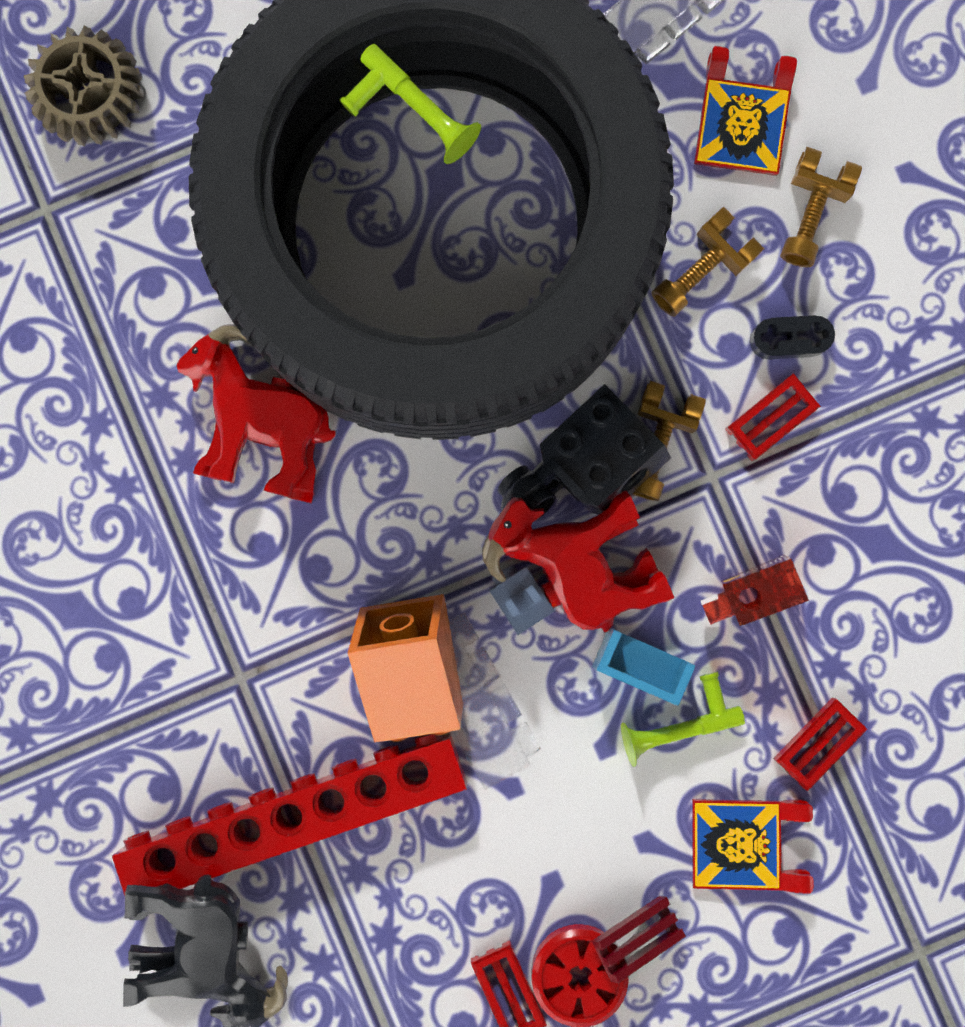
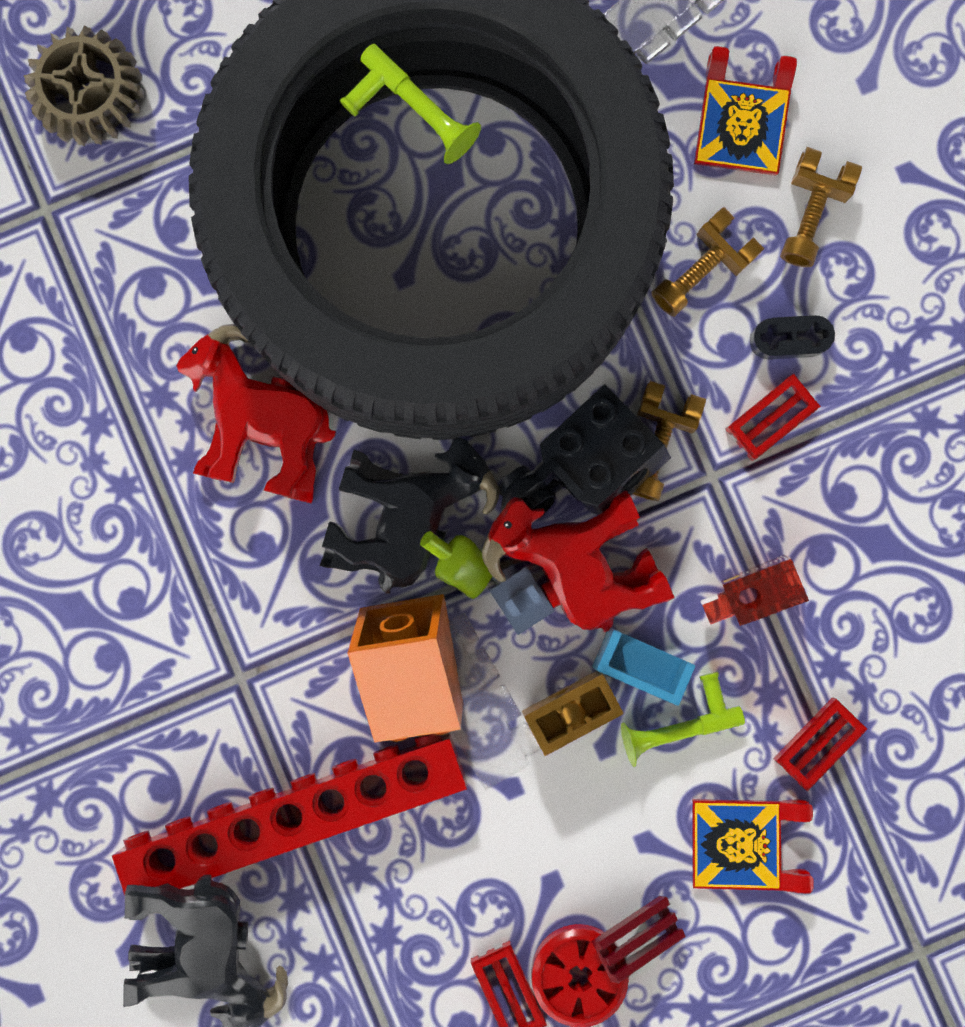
(410, 510): none -> black animal
(458, 563): none -> lime piece
(572, 712): none -> pearl gold brick

